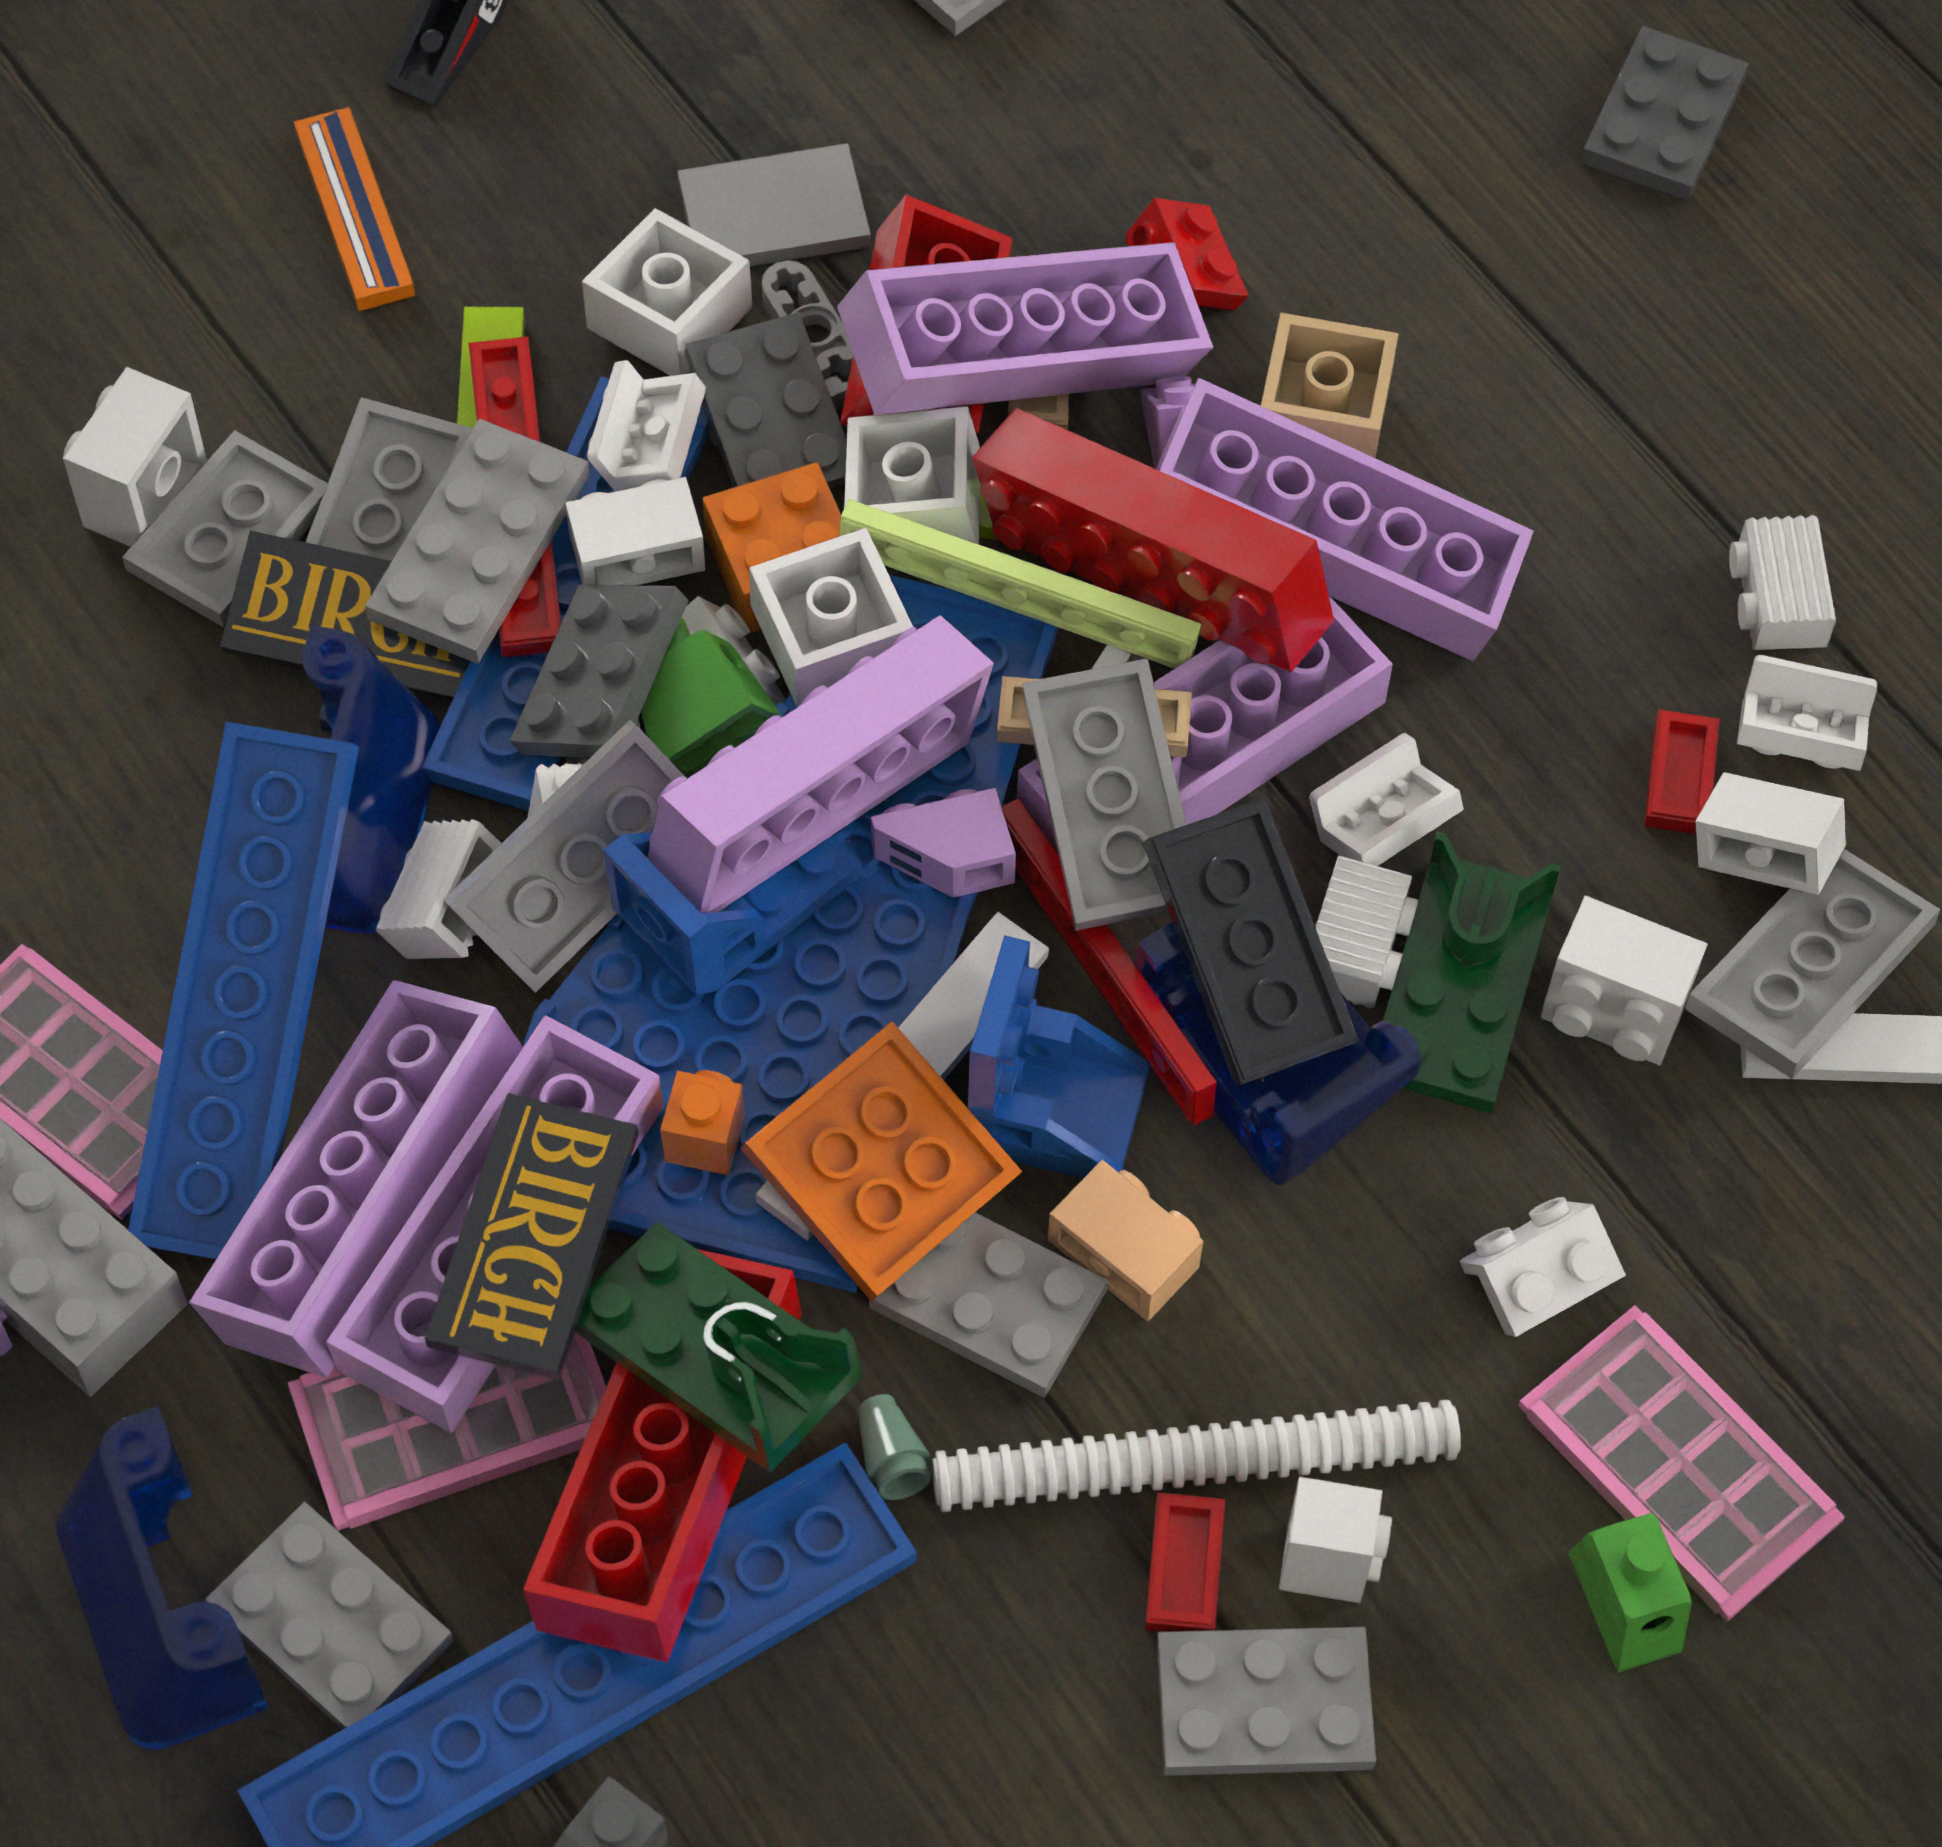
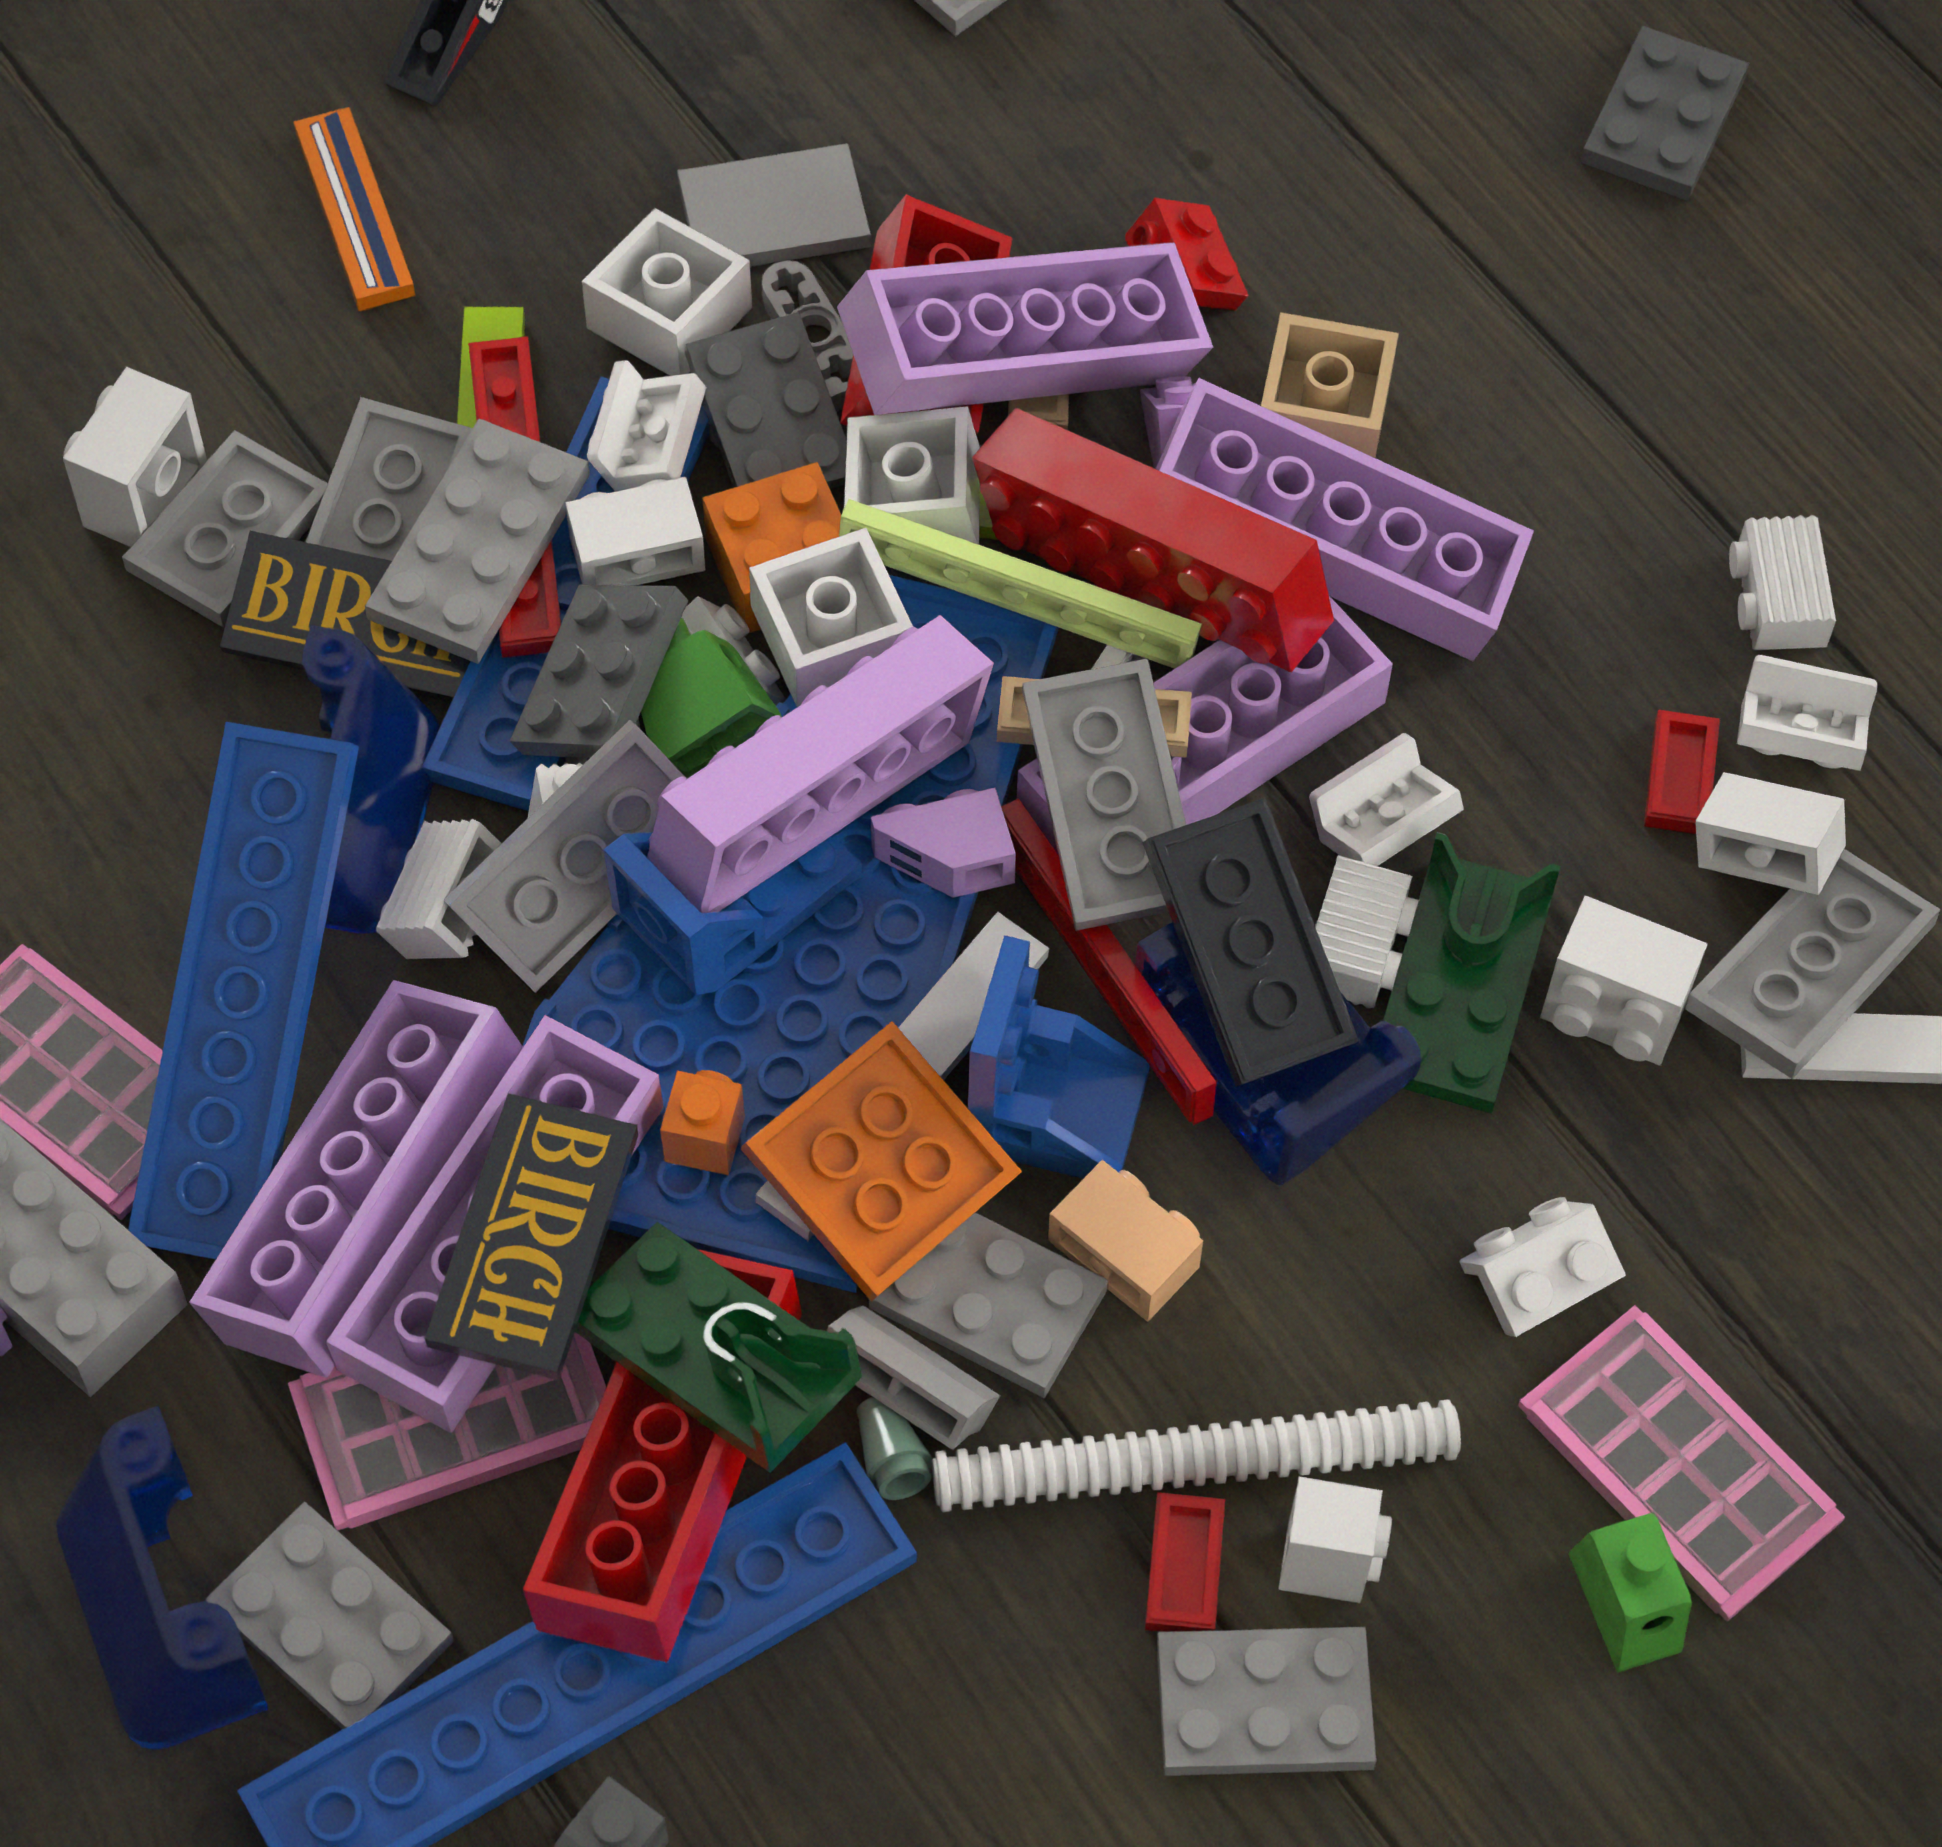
(916, 1379): none -> light grey piece

